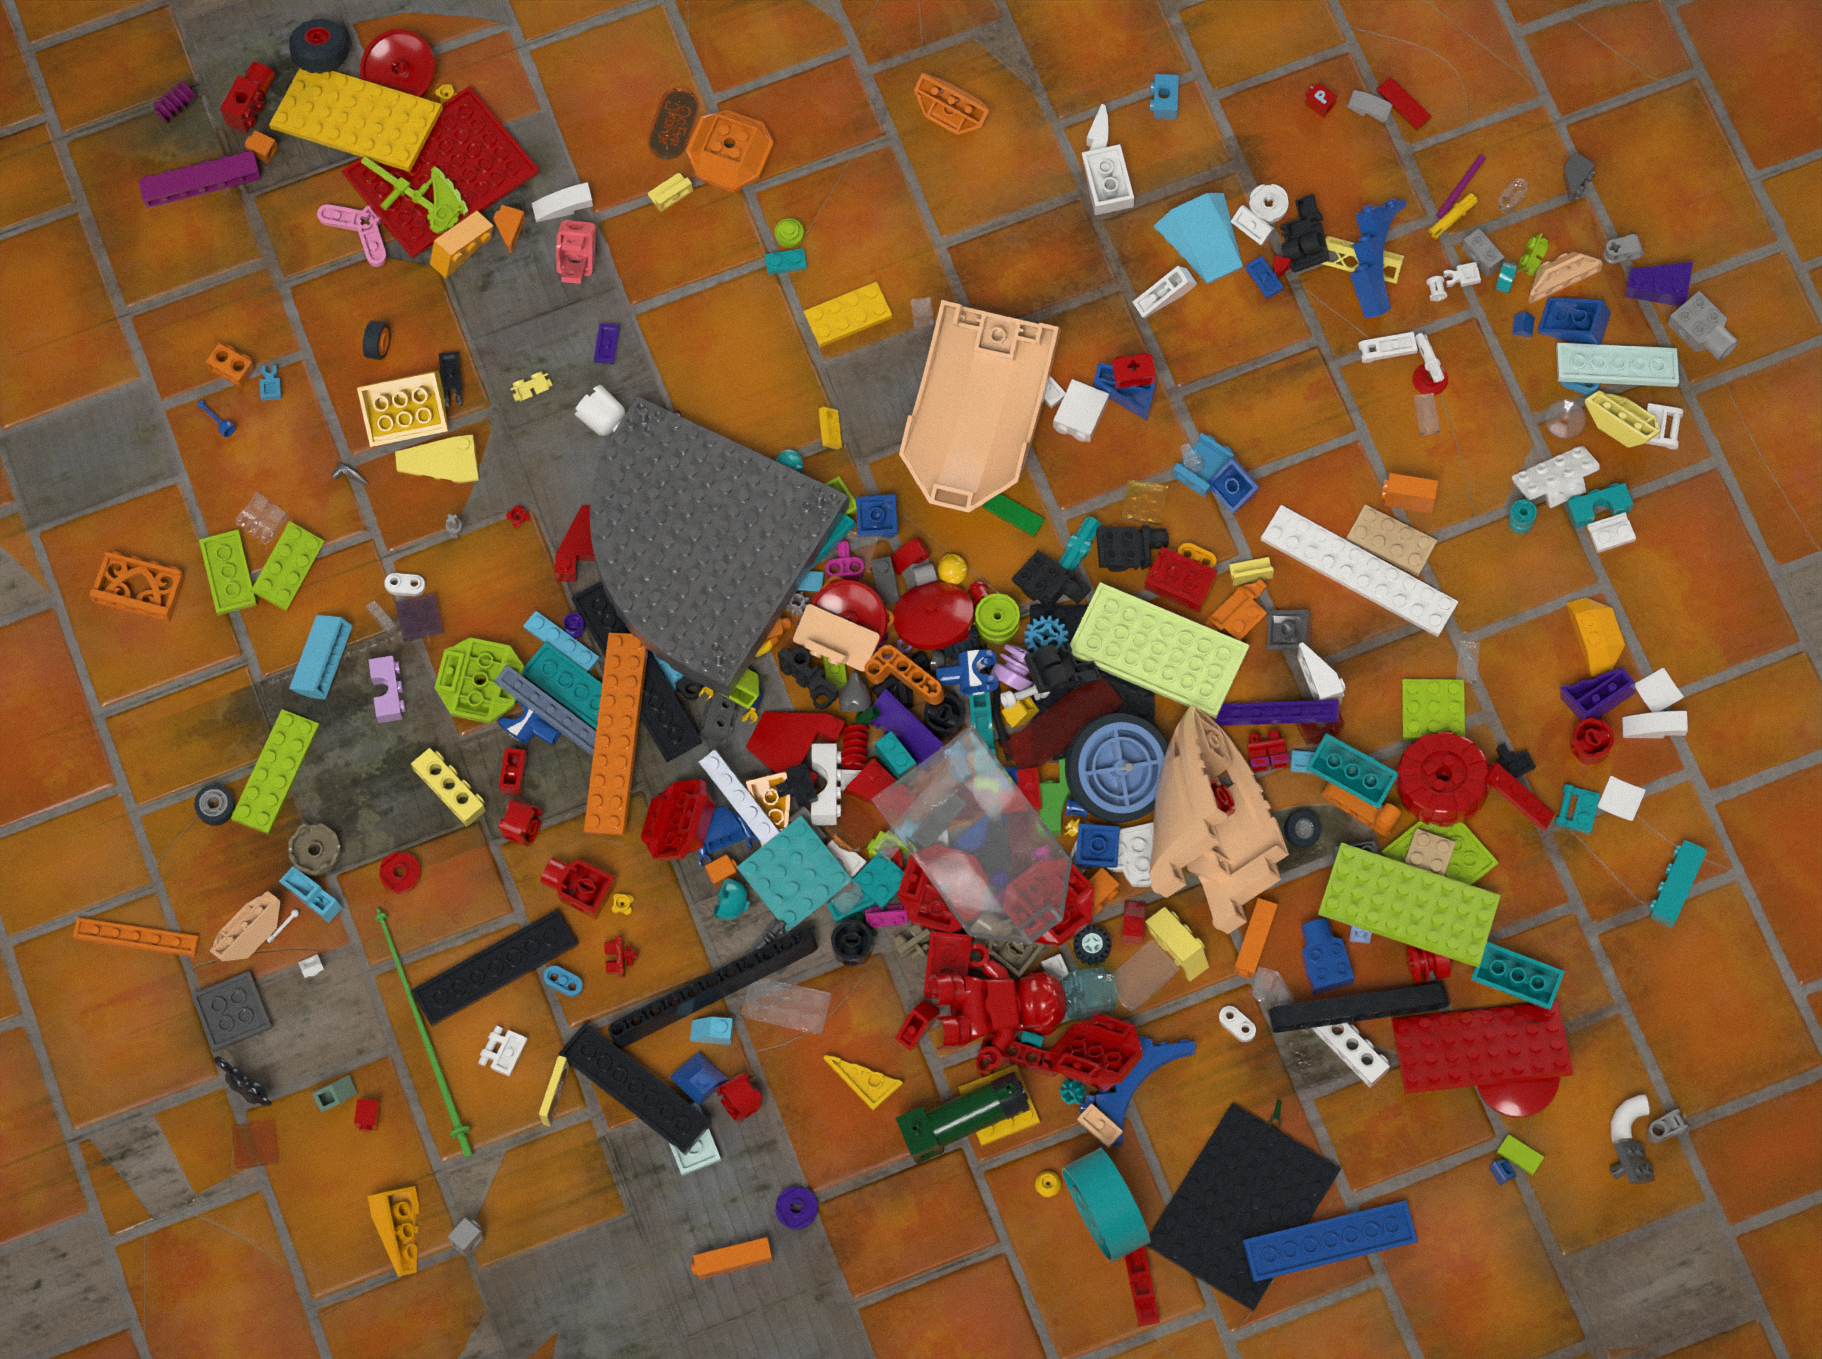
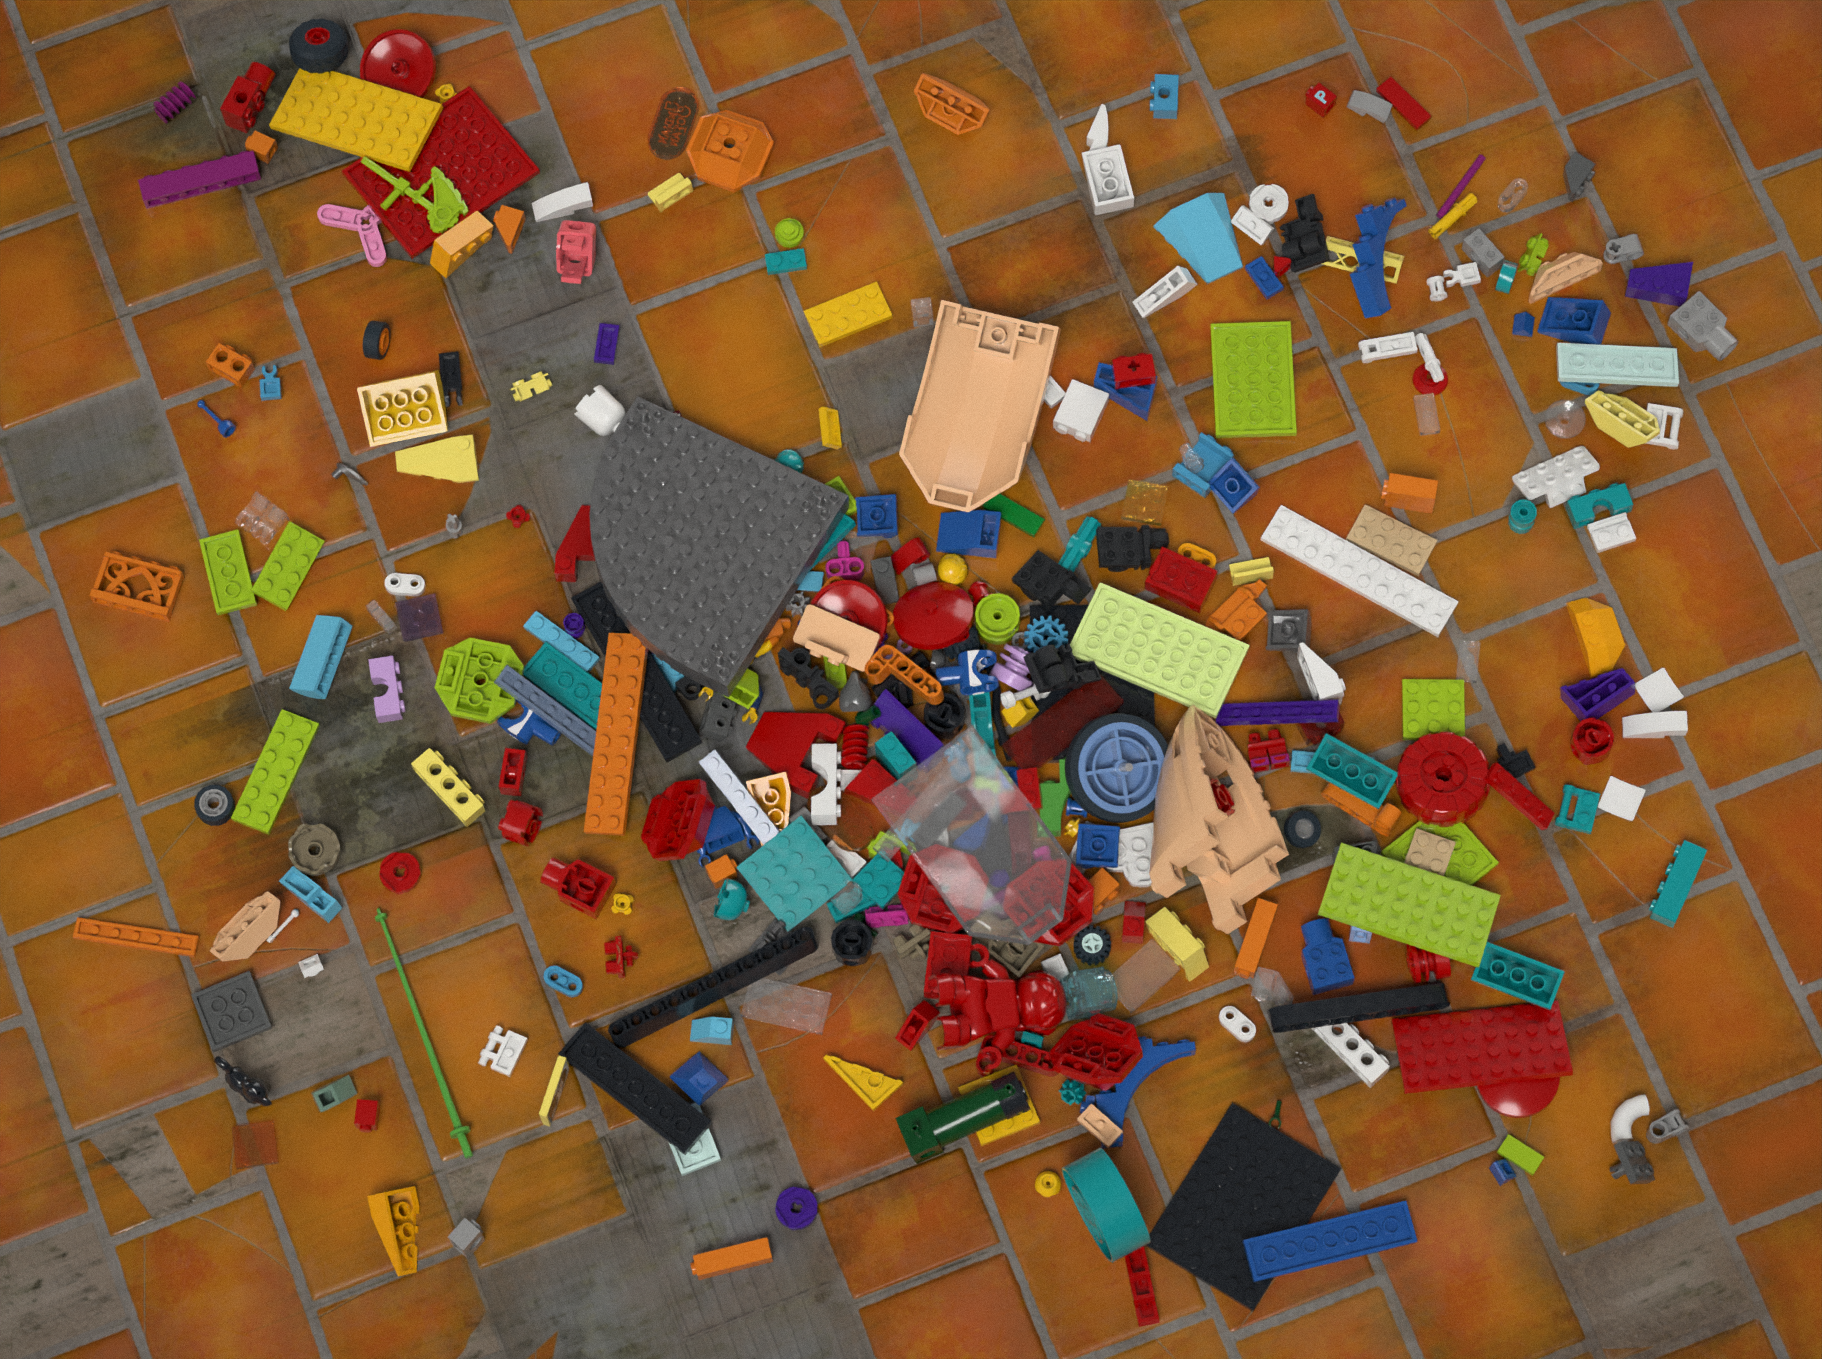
(494, 968): black plate -> none
(739, 1097): red brick -> none
(798, 785): black hinge -> none
(969, 533): none -> blue slope
(1016, 637): none -> light grey bush
(1253, 379): none -> lime plate

